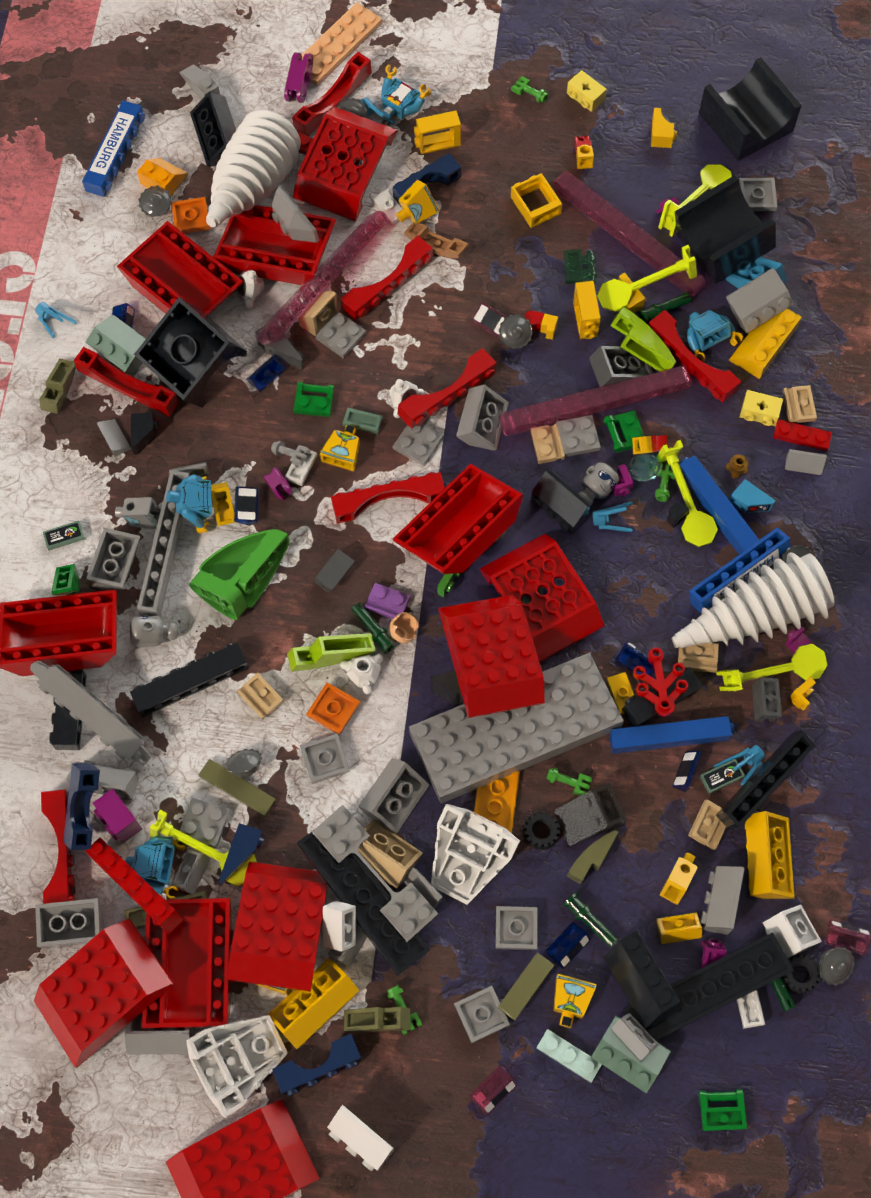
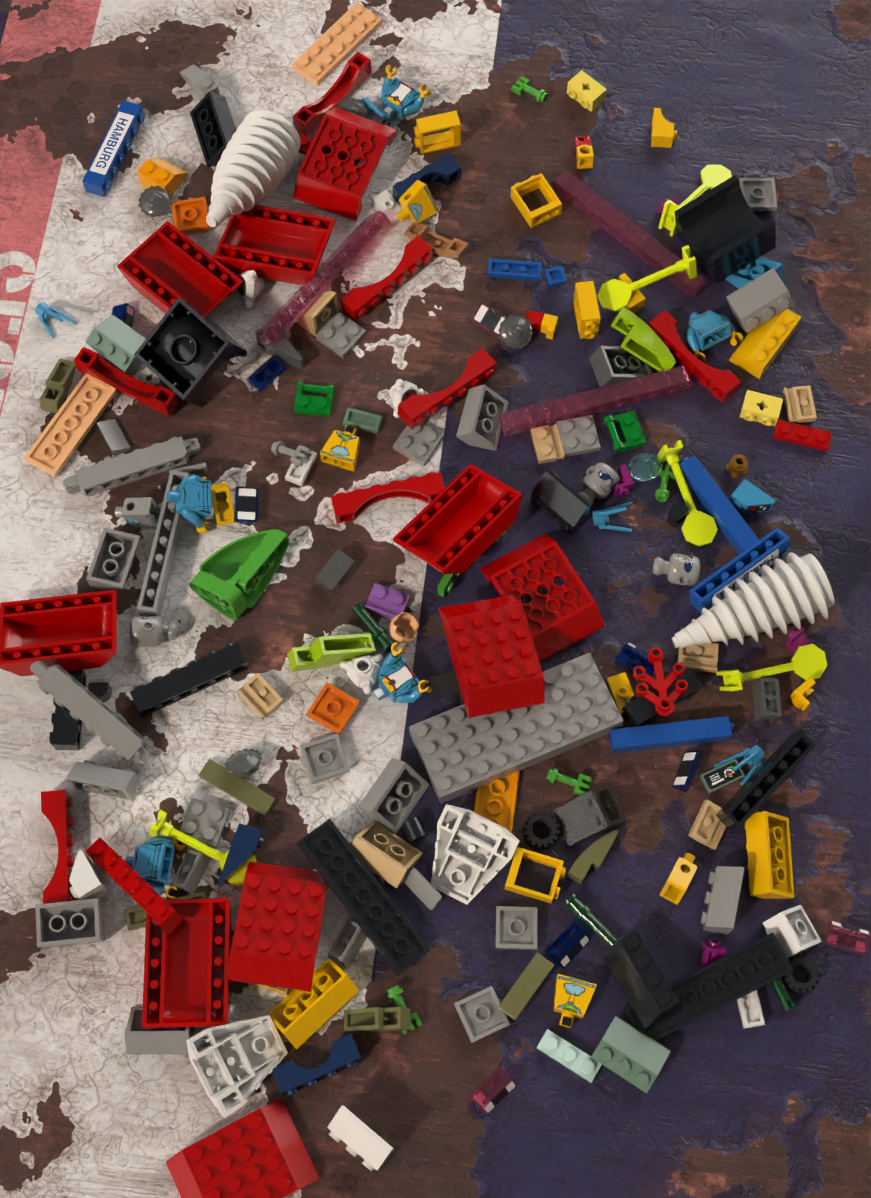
(63, 535): tile -> none
(66, 580): green slope -> none
(70, 425): none -> light nougat plate
(83, 784): dark blue arch -> none
(85, 879): none -> white slope
(101, 690): none -> black brick
(101, 990): red slope -> none
(117, 816): magenta brick -> none
(131, 466): none -> light grey hinge
(142, 430): black slope -> none
(278, 483): magenta piece -> none
(292, 218): light grey wedge -> none
(298, 77): magenta piece -> none
(339, 926): white brick -> none
(398, 679): none -> torso
(408, 908): light grey hinge -> none
(414, 829): none -> black brick
(514, 269): none -> blue plate
(538, 858): none -> yellow window
(555, 276): none -> blue tile
(574, 266): clear green plate -> none
(634, 1036): light grey slope -> none
(649, 444): leg -> none
(655, 309): dark green pin -> none
(679, 569): none -> light grey piece
(679, 928): yellow slope -> none
(722, 1117): green plate -> none
(751, 112): black piece -> none
(805, 462): light grey slope -> none
(836, 965): dark grey piece -> none

